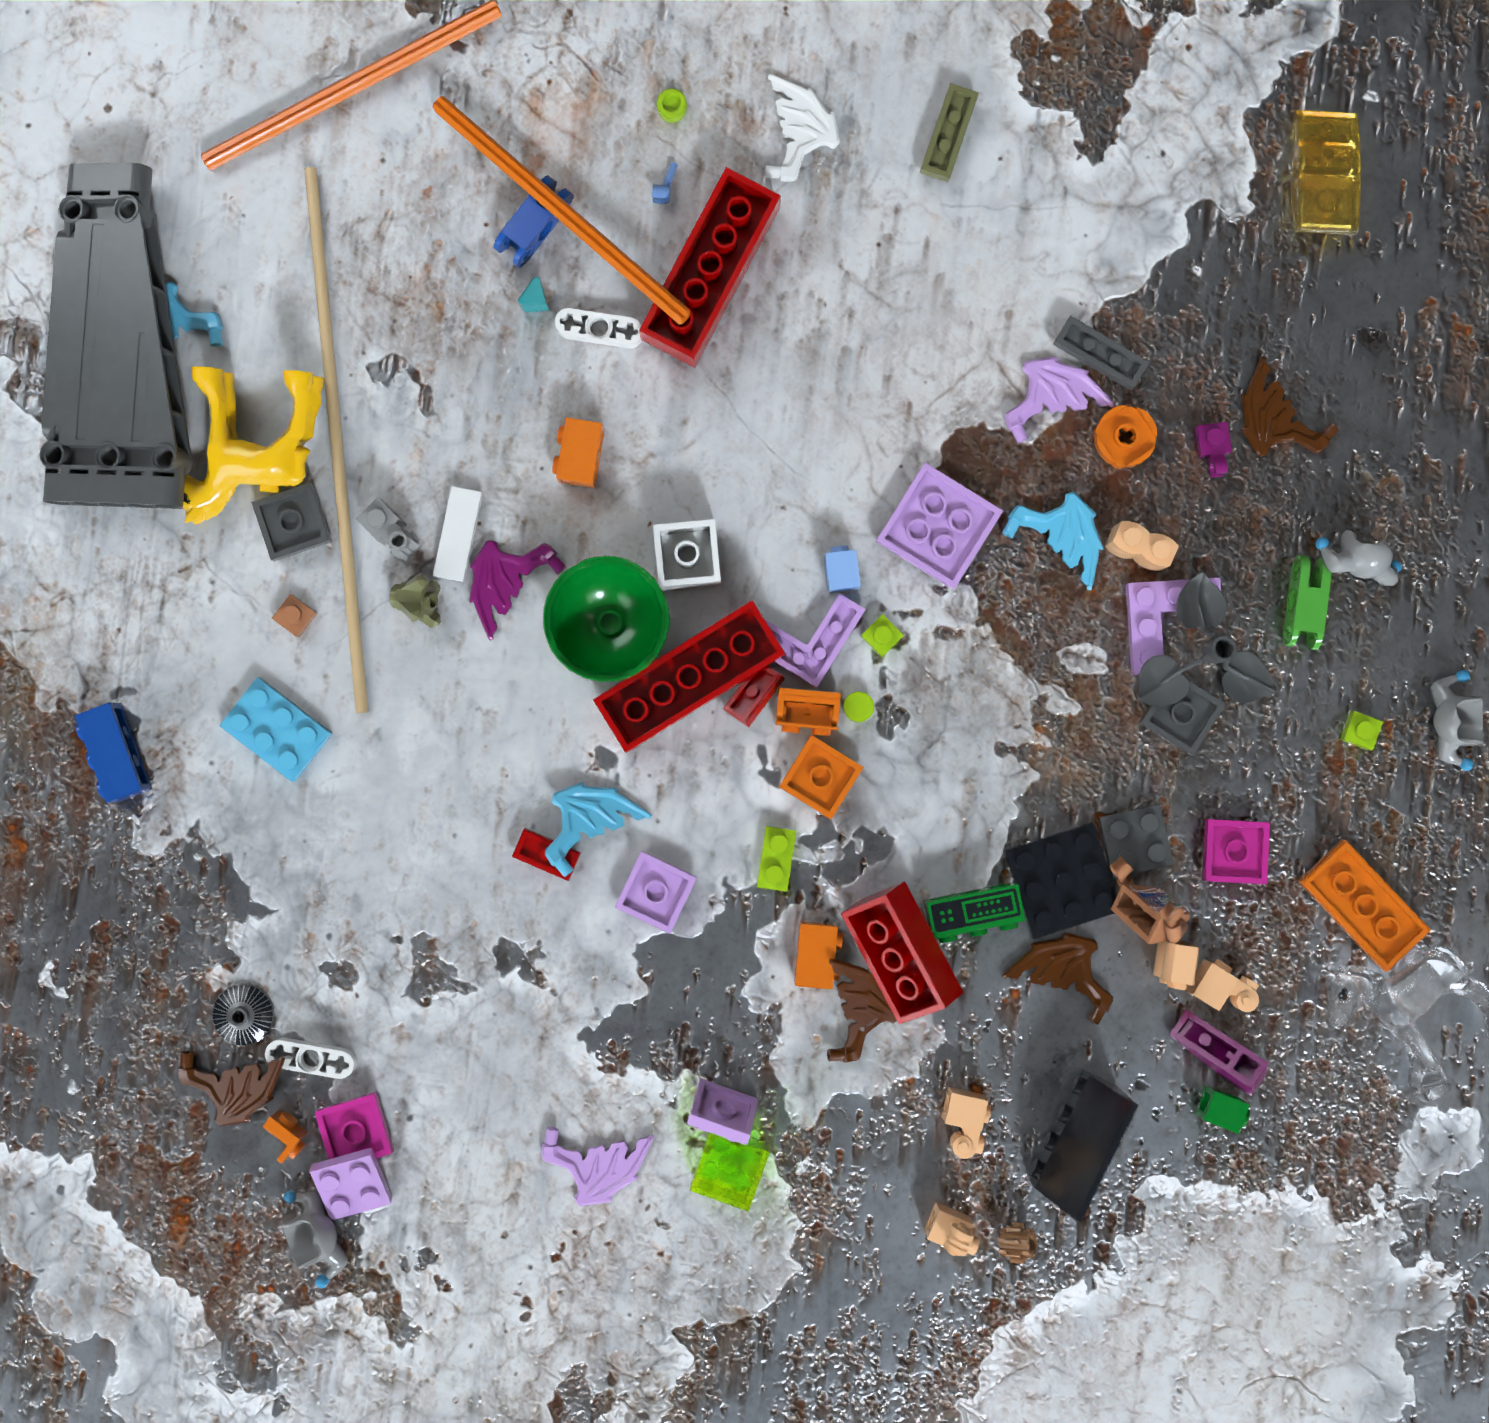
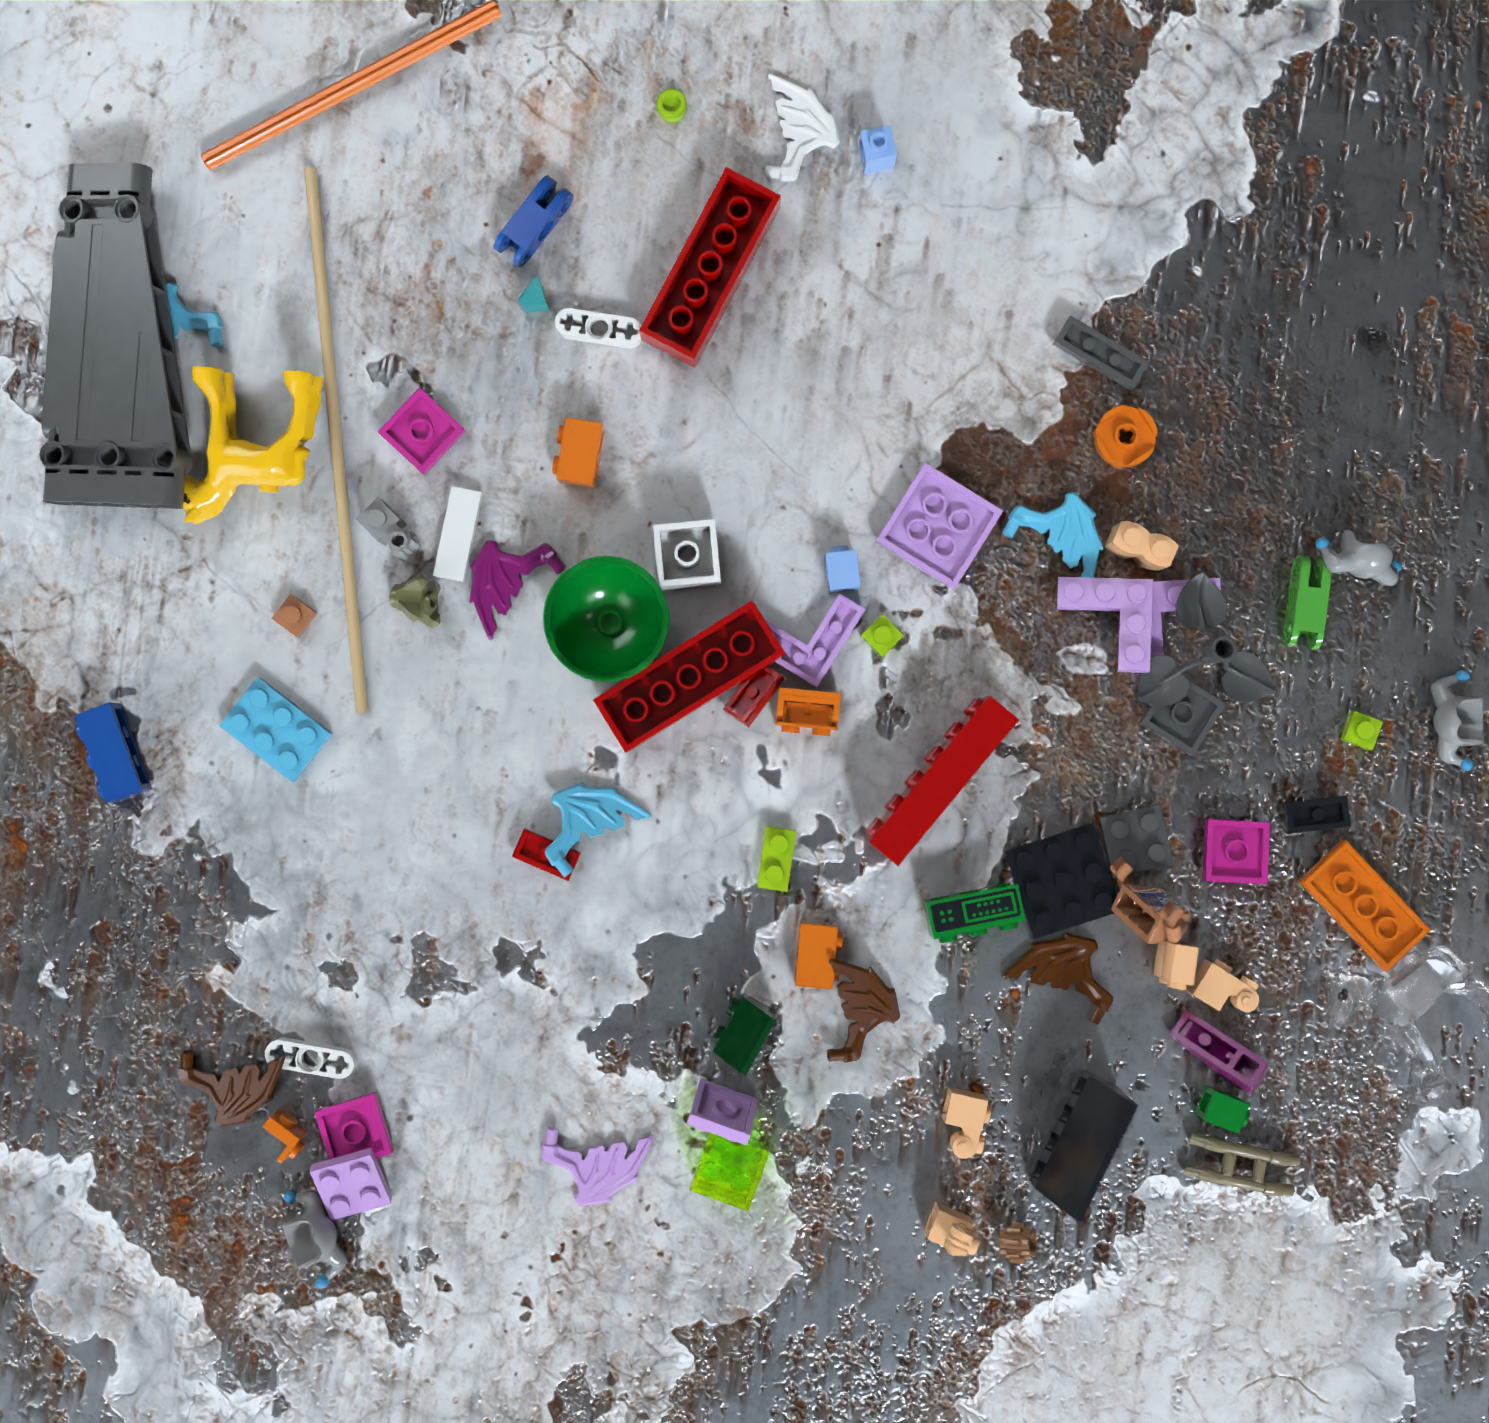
(257, 1012): dish -> none
(291, 521): dark grey plate -> none
(421, 431): none -> dark pink plate
(561, 210): orange axle -> none
(655, 892): lavender plate -> none
(661, 193): medium blue hand -> none
(743, 1033): none -> dark green slope
(821, 777): orange plate -> none
(858, 706): lime tile -> none
(877, 149): none -> light blue brick
(902, 953): red brick -> none
(941, 779): none -> red brick
(949, 132): olive plate -> none
(1055, 387): lavender animal -> none
(1125, 595): none -> lavender plate
(1214, 442): magenta plate -> none
(1231, 1151): none -> dark tan piece
(1269, 417): reddish brown animal -> none
(1316, 814): none -> black plate
(1326, 172): clear yellow slope -> none

